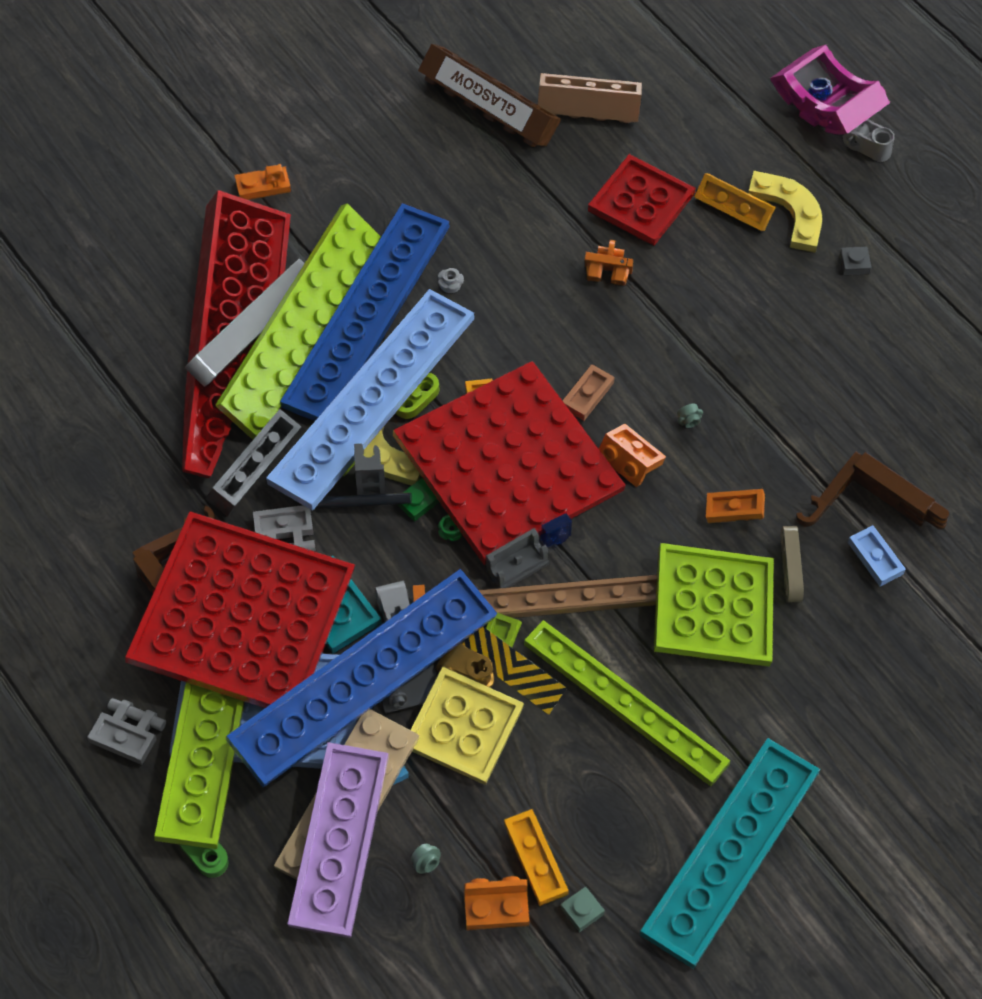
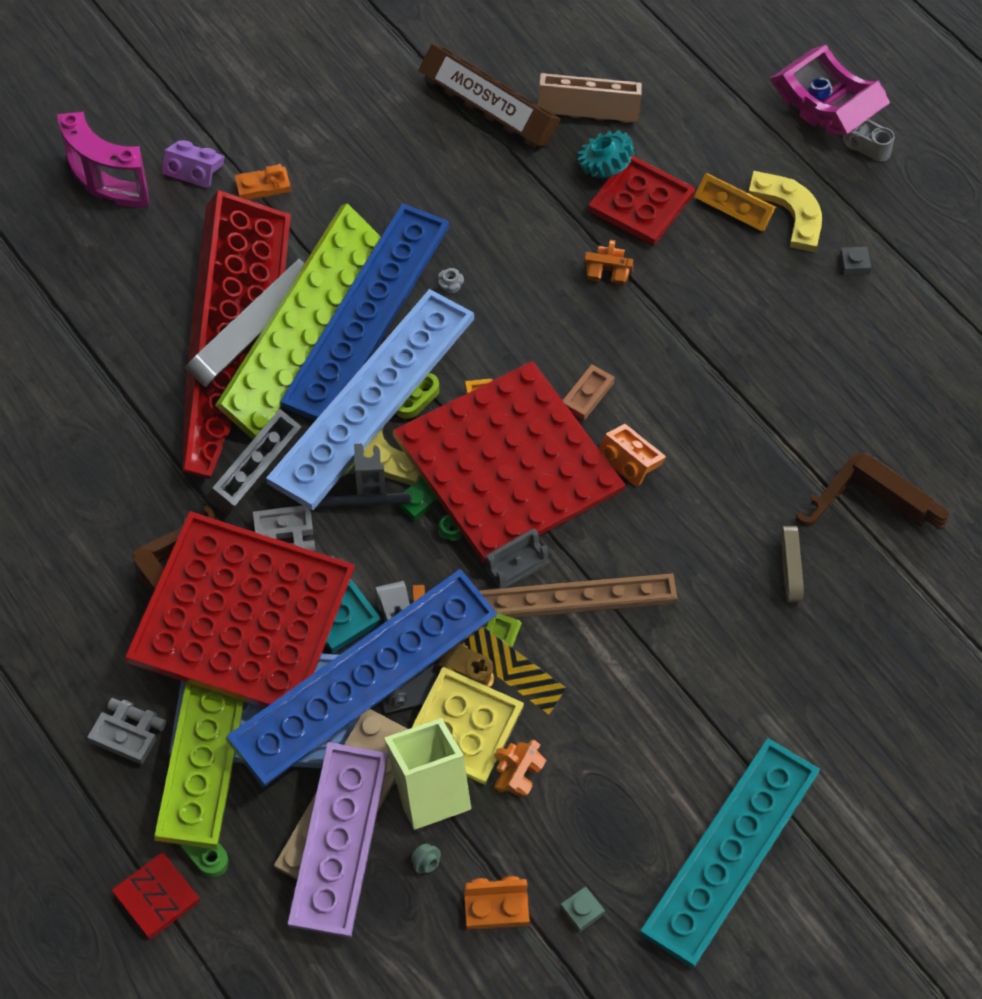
(102, 166): none -> dark pink window
(156, 896): none -> red tile
(191, 163): none -> medium lavender bracket
(429, 773): none -> yellowish green slope
(513, 765): none -> orange hips
(536, 857): light orange plate -> none
(556, 530): clear blue plate -> none
(606, 154): none -> teal gear
(627, 703): lime plate -> none
(689, 415): sand green plate -> none
(714, 605): lime plate -> none
(735, 505): orange hinge -> none
(876, 555): light blue plate -> none

